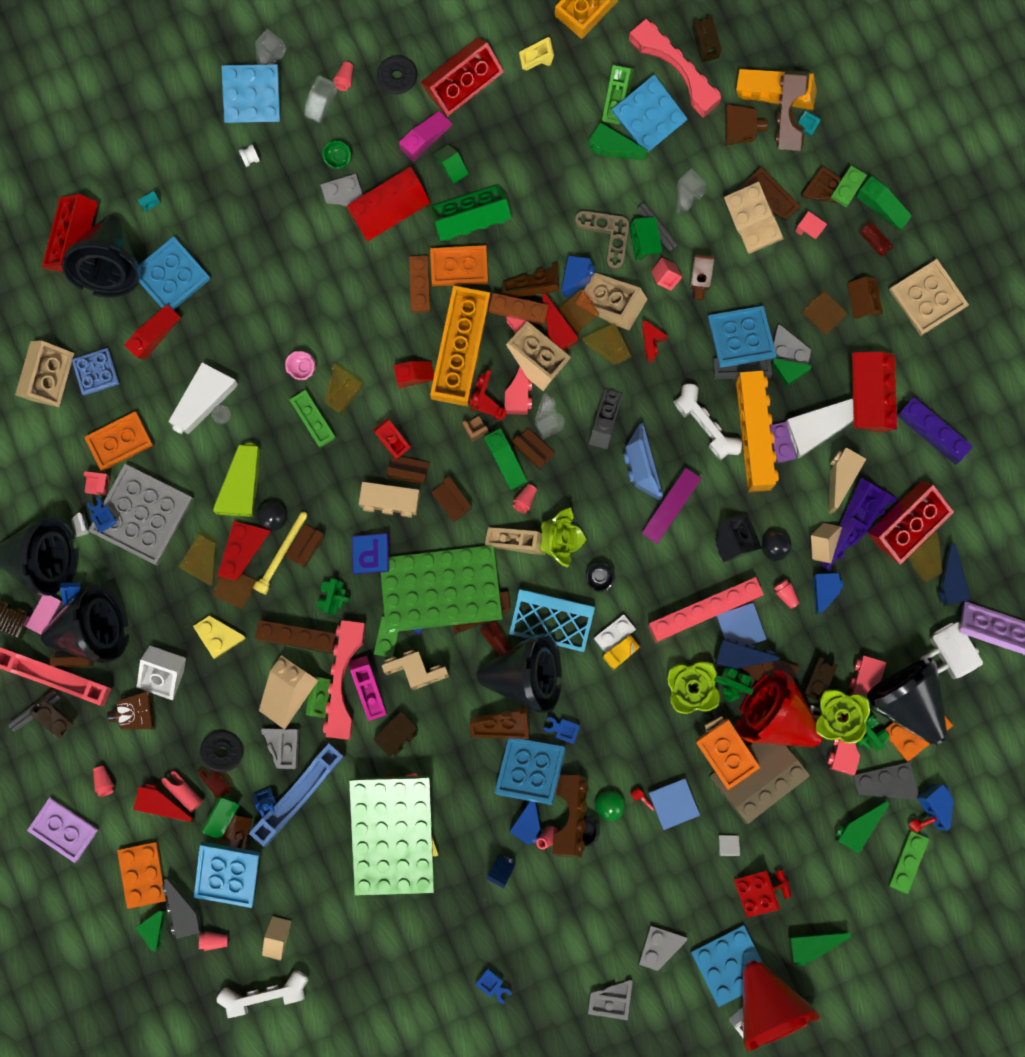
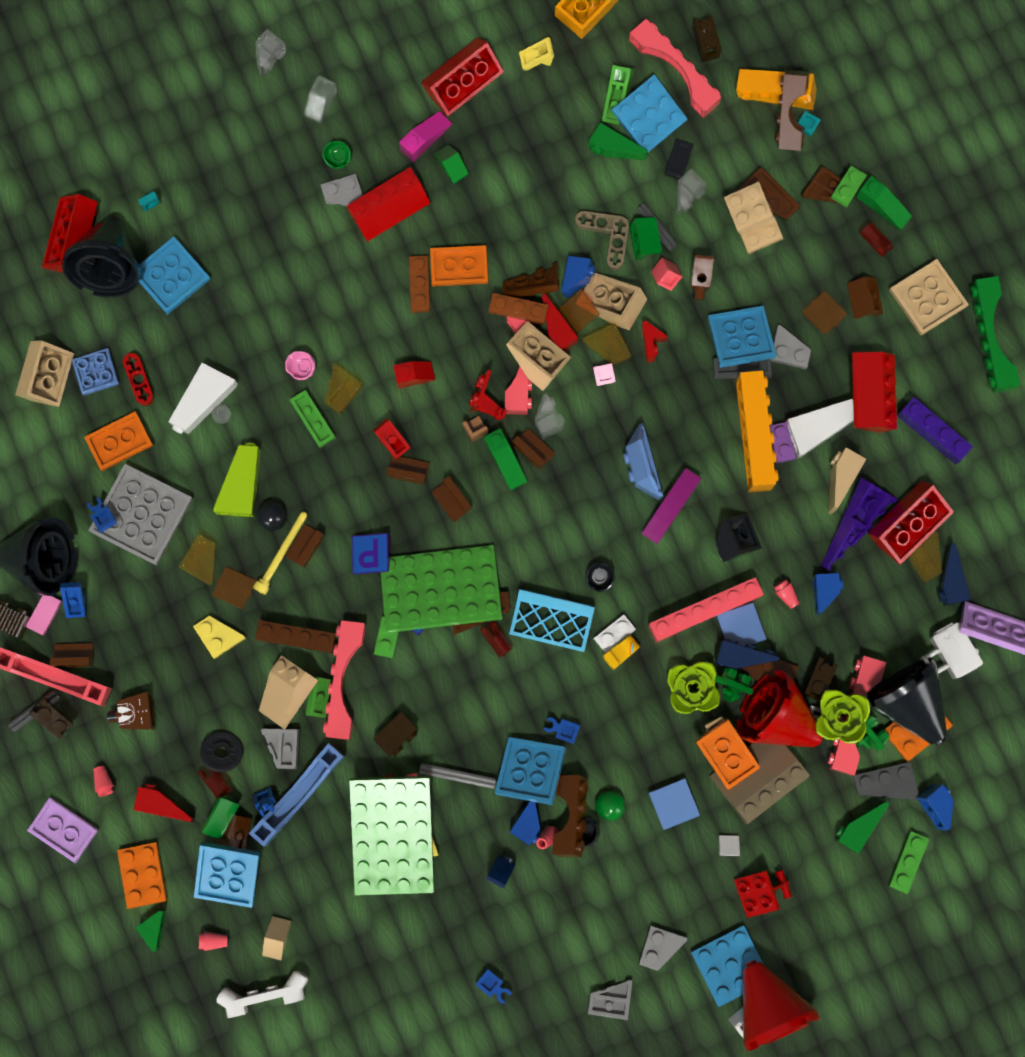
(80, 525): white slope -> none
(89, 626): black cone -> none
(97, 483): coral panel -> none
(138, 393): none -> red beam
(152, 333): red slope -> none
(160, 672): white slope -> none
(183, 792): coral piece -> none
(184, 915): dark grey slope -> none
(240, 549): red wing -> none
(249, 155): white wheel -> none
(251, 93): dark azure plate -> none
(334, 598): green hips -> none
(344, 76): coral cone -> none
(367, 688): dark pink slope -> none
(389, 499): tan brick -> none
(393, 64): black wheel -> none
(415, 670): tan bracket -> none
(459, 776): none -> light grey axle
(460, 346): light orange brick -> none
(470, 212): green slope -> none
(506, 724): reddish brown wing -> none
(515, 540): tan slope -> none
(524, 500): coral cone -> none
(526, 674): black cone -> none
(561, 537): lime brick -> none
(604, 374): none -> bright pink plate
(605, 418): dark grey slope -> none
(638, 794): red hand -> none
(679, 159): none -> black tile
(688, 405): white plate -> none
(742, 125): reddish brown torso -> none
(776, 545): black hair -> none
(789, 371): green slope -> none
(811, 225): coral panel -> none
(811, 947): green slope -> none
(824, 542): tan slope -> none
(916, 825): red hand -> none
(1002, 373): none -> green arch

